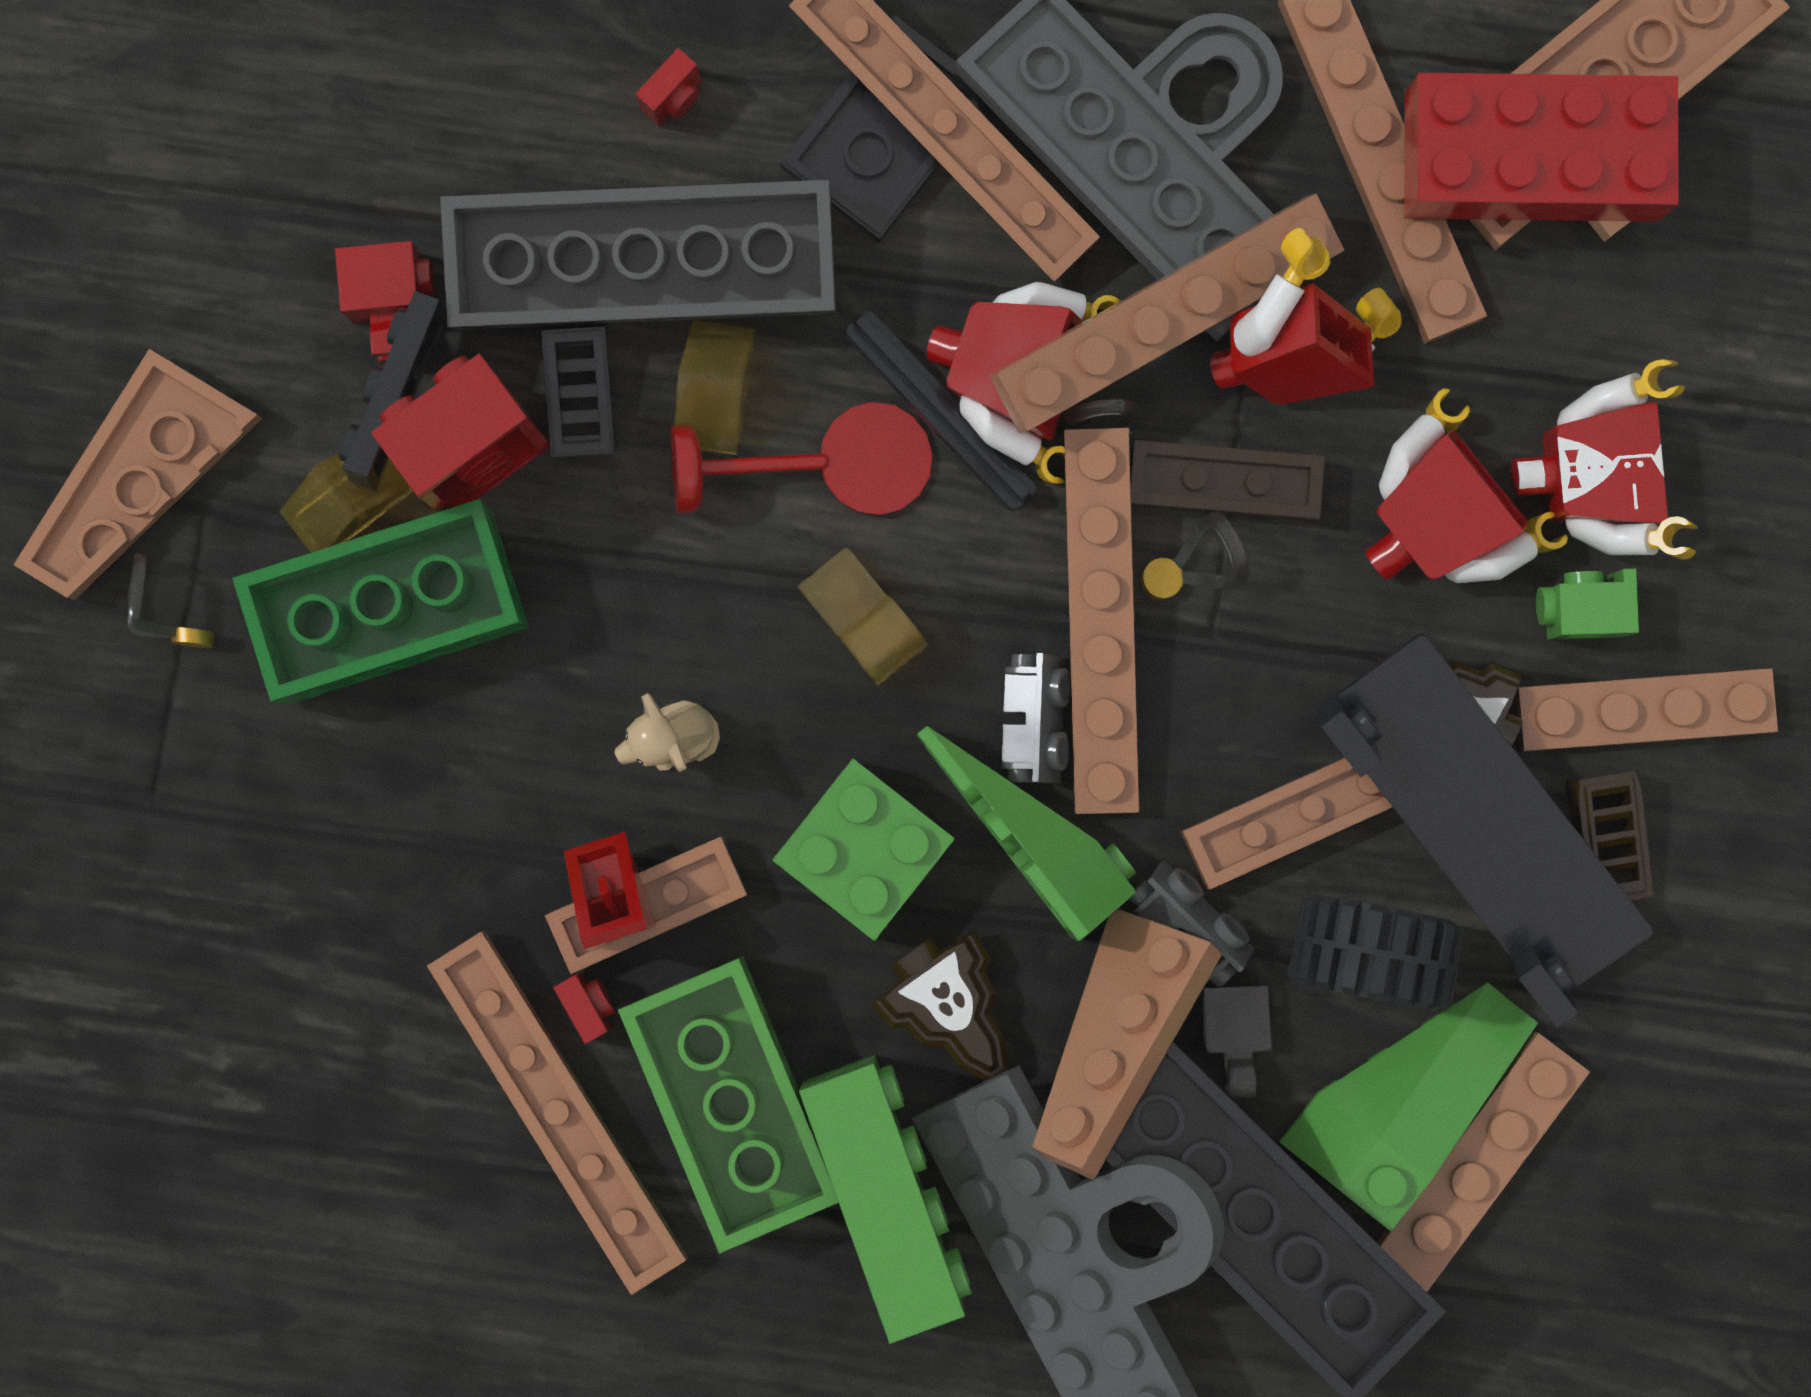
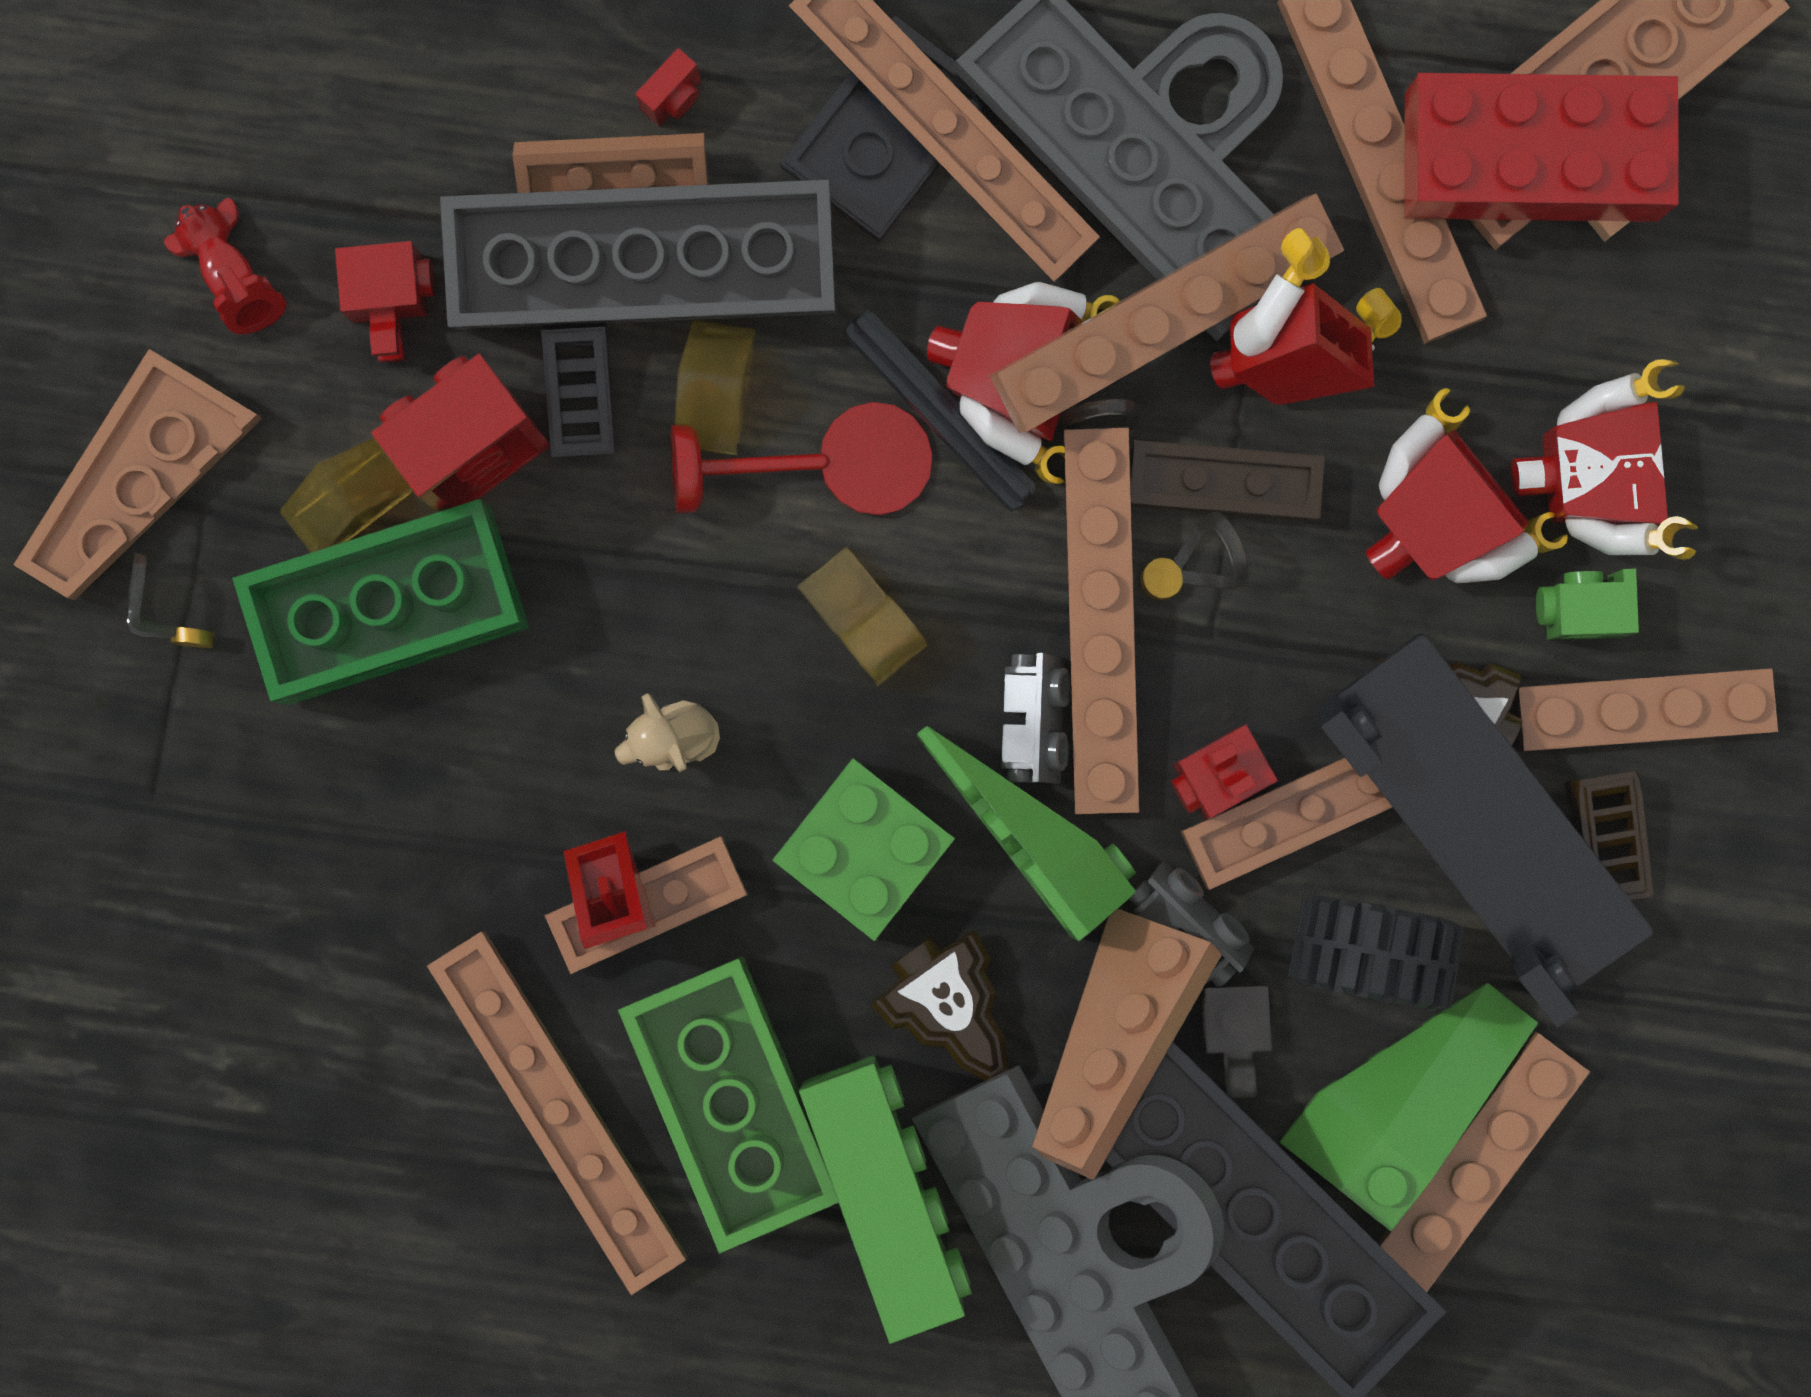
(242, 298): none -> red animal
(413, 339): black plate -> none
(586, 1005): red plate -> none
(610, 163): none -> nougat plate
(1222, 774): none -> red brick

